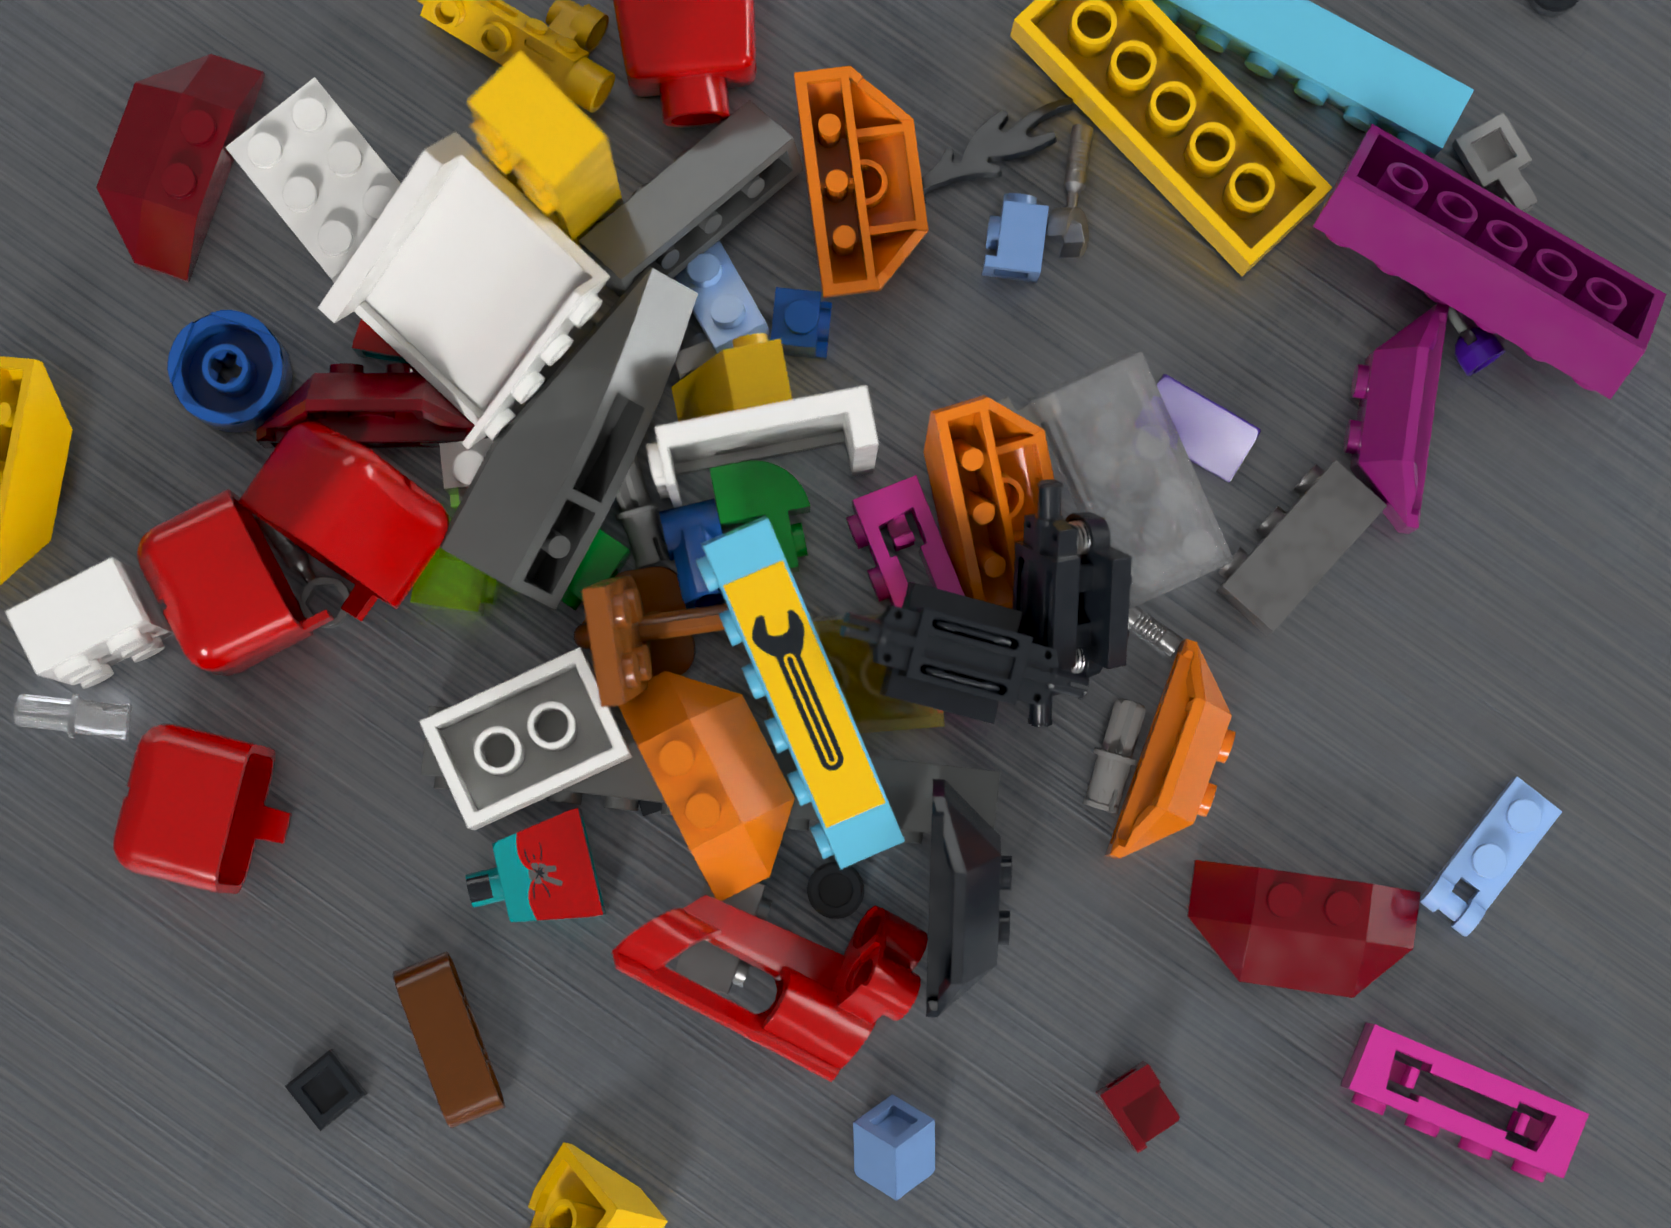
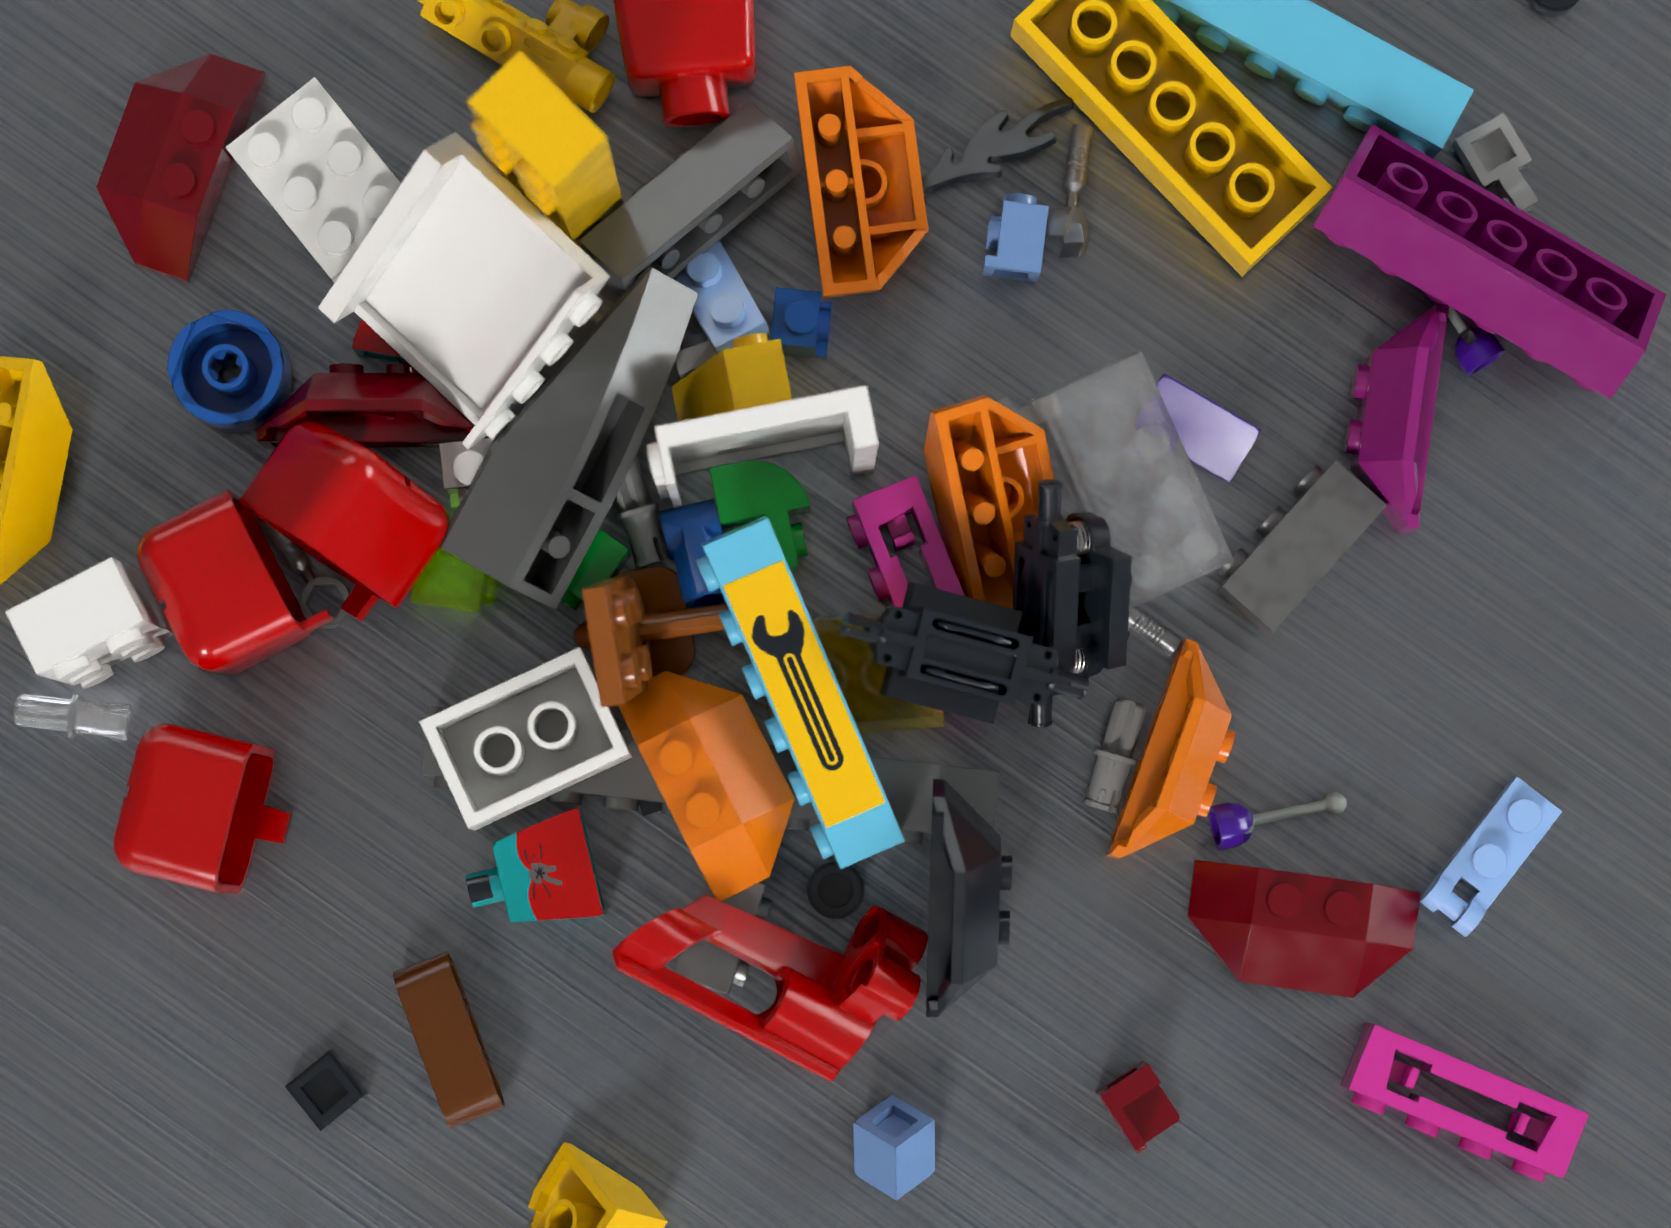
(1234, 824): none -> hinge

